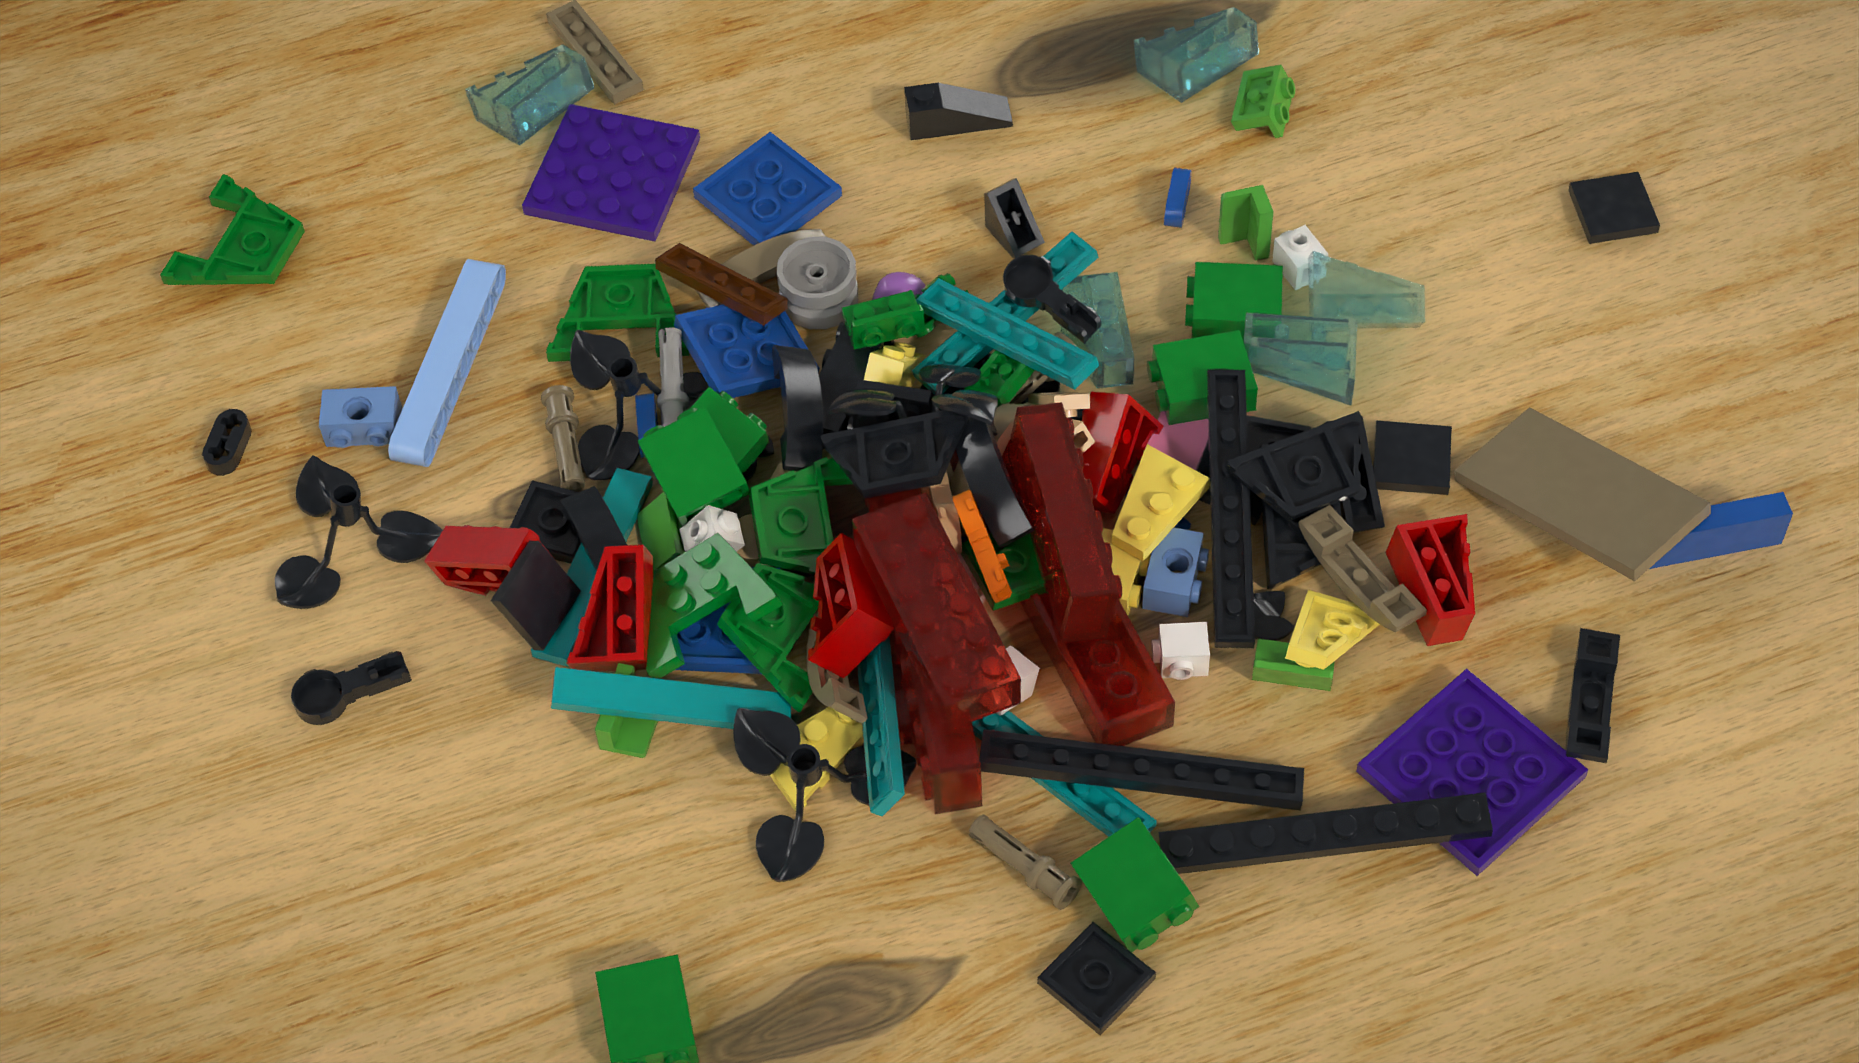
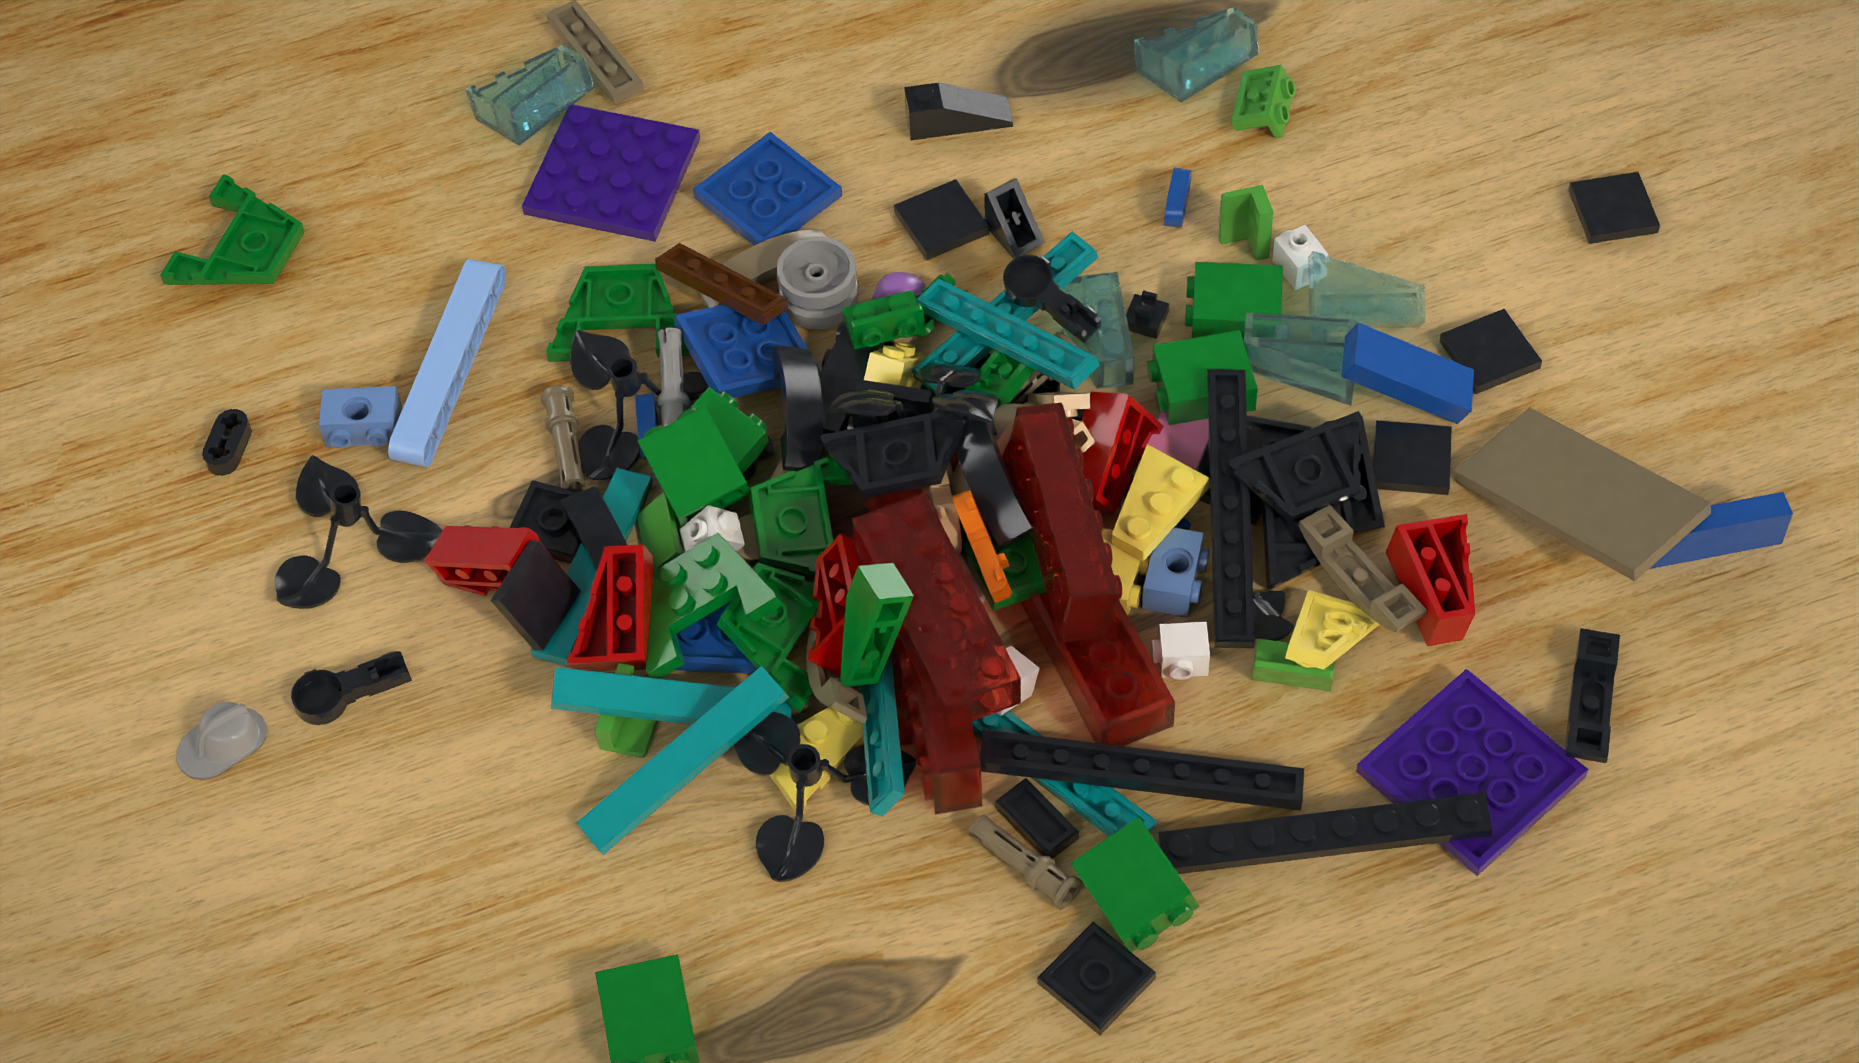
(220, 740): none -> light grey piece
(682, 760): none -> teal tile
(873, 619): none -> green slope
(941, 219): none -> black tile
(1037, 819): none -> black tile
(1147, 314): none -> black tile
(1407, 373): none -> blue piece
(1492, 349): none -> black tile

